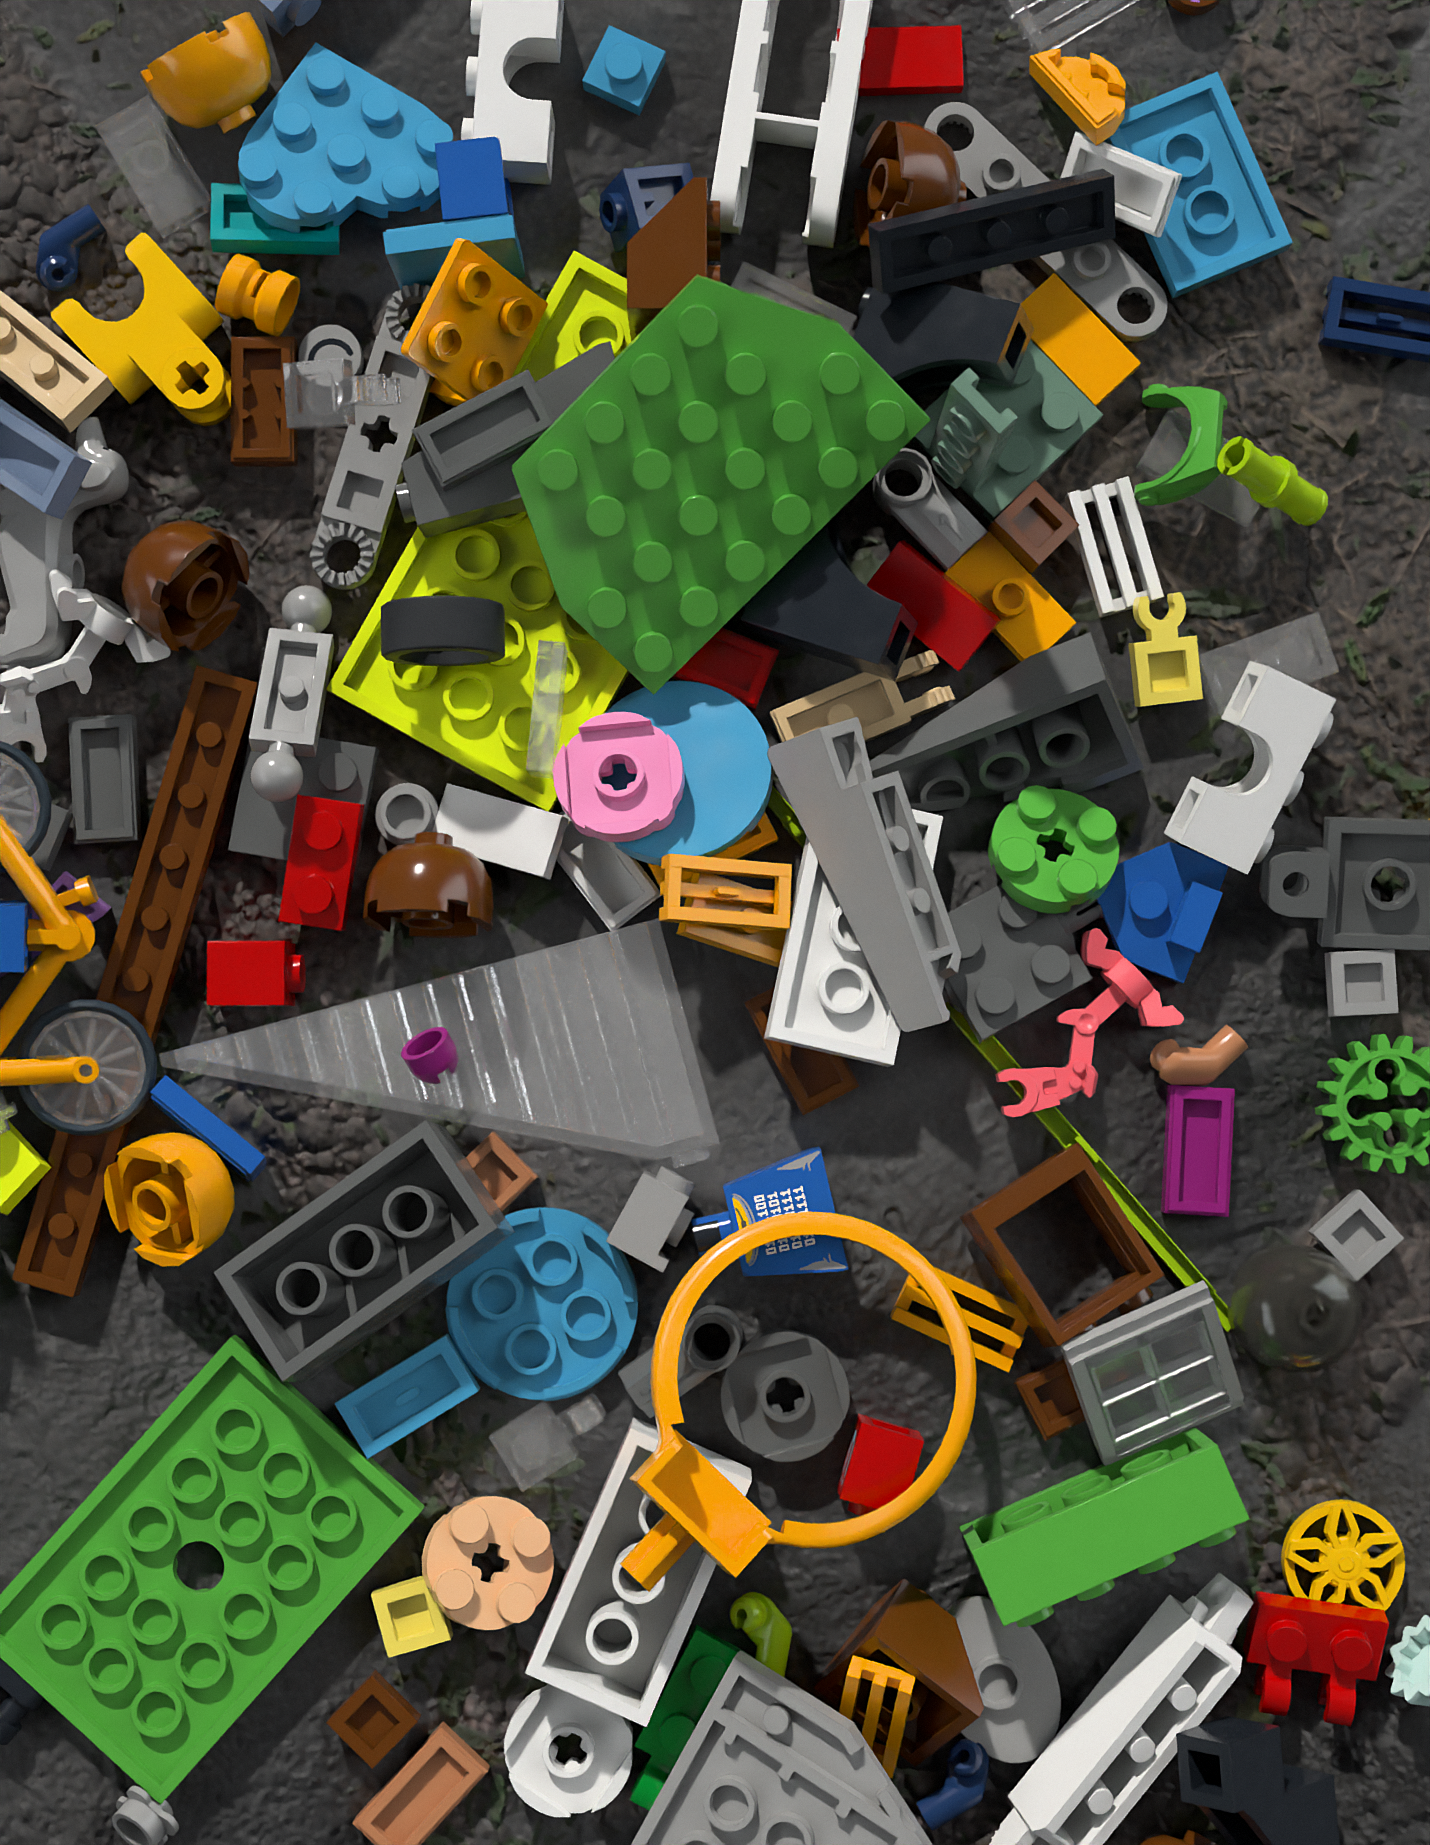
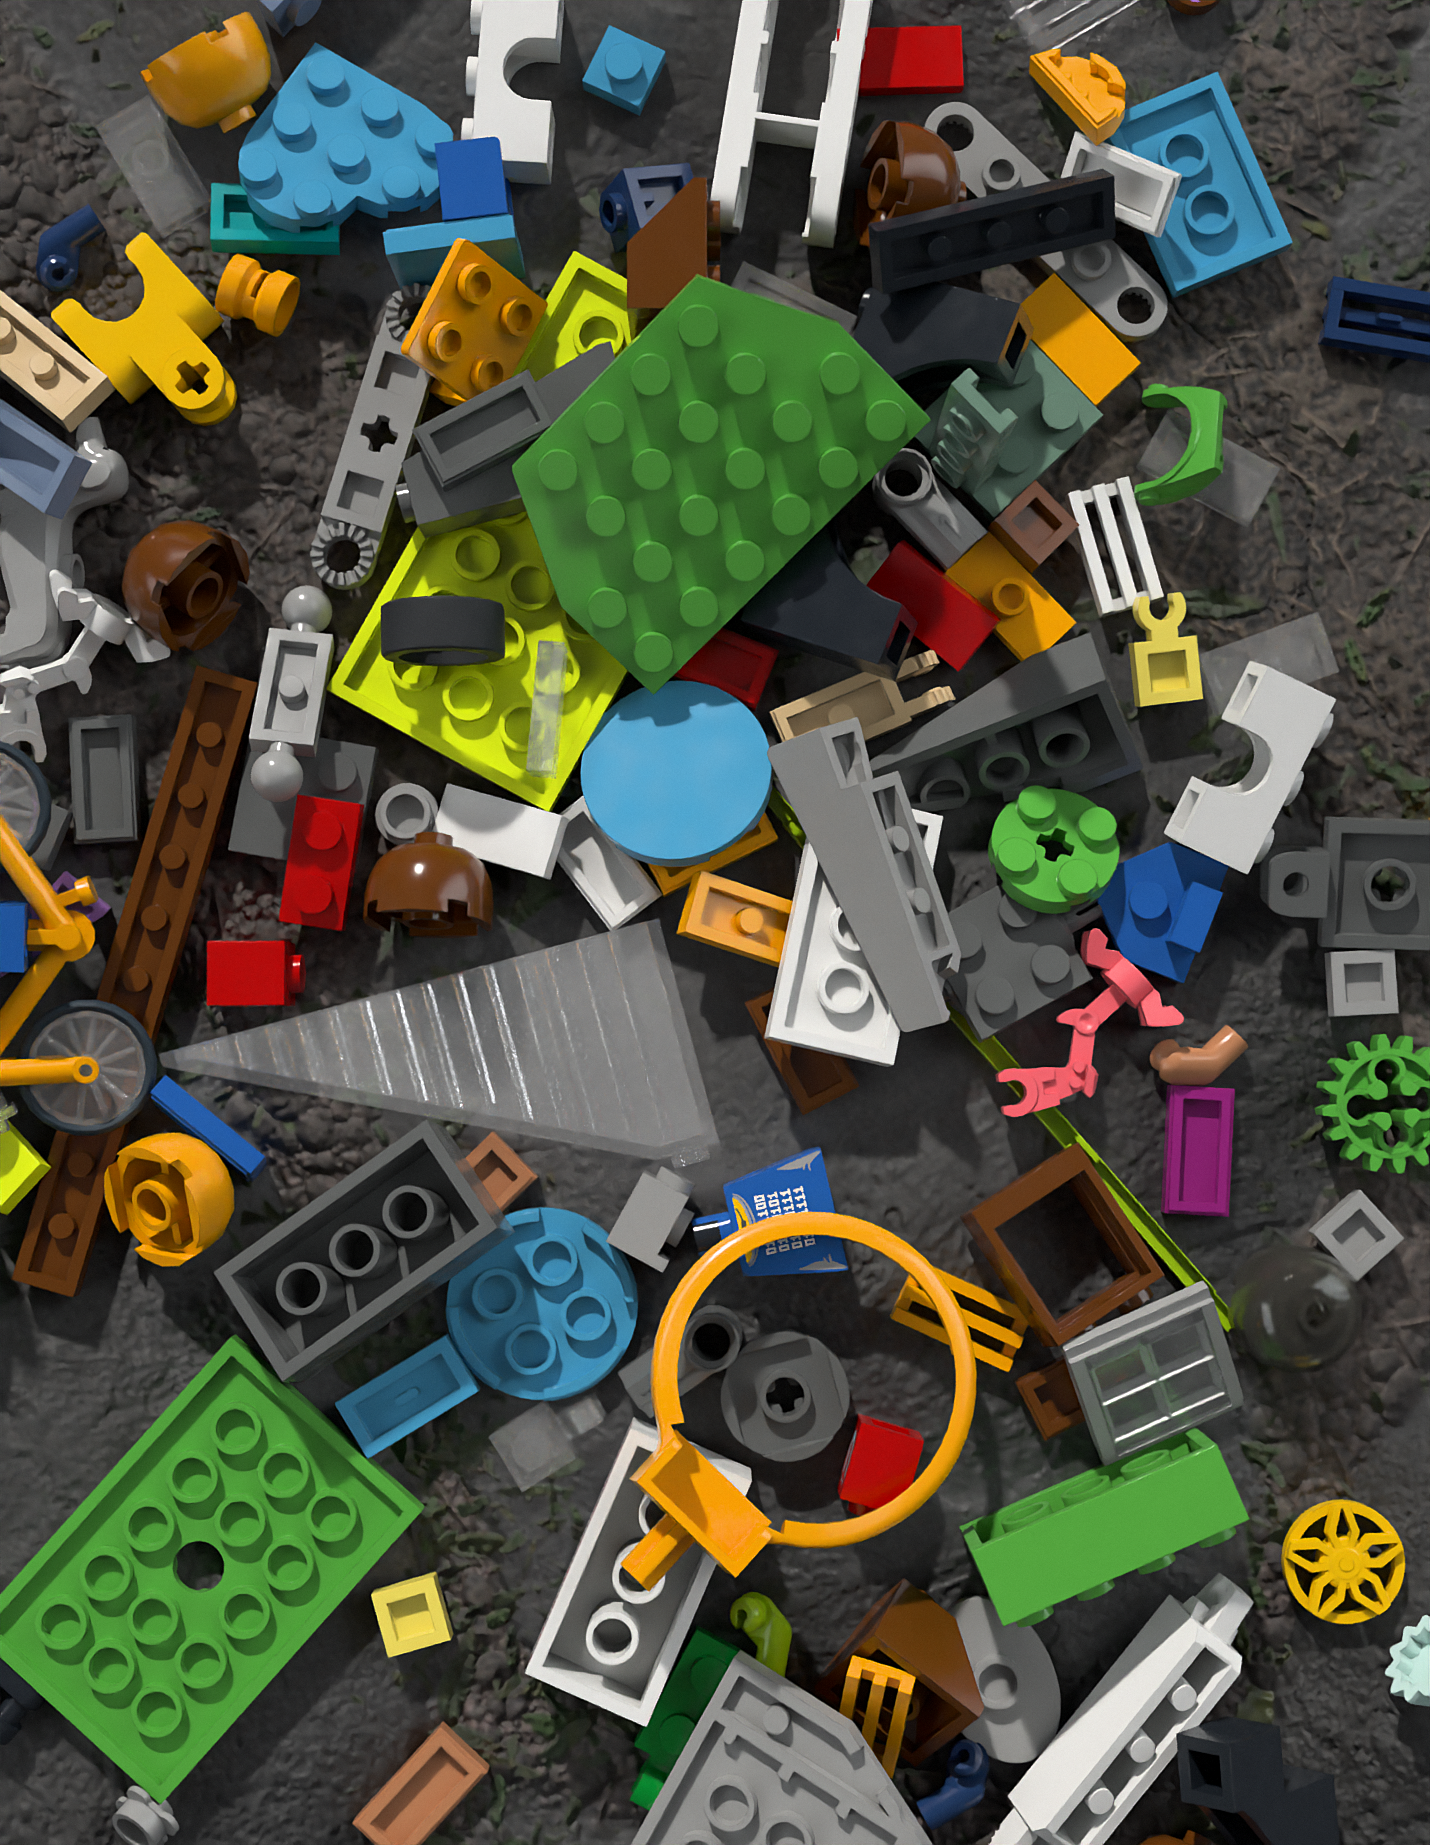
(258, 402): reddish brown plate -> none
(326, 393): clear plate -> none
(332, 343): light grey tile -> none
(373, 1719): reddish brown plate -> none
(431, 1054): magenta hinge -> none
(458, 1585): light nougat plate -> none
(578, 1784): white plate -> none
(645, 803): bright pink plate -> none
(673, 889): light orange tile -> none
(1272, 481): lime pin -> none
(1313, 1637): red plate -> none

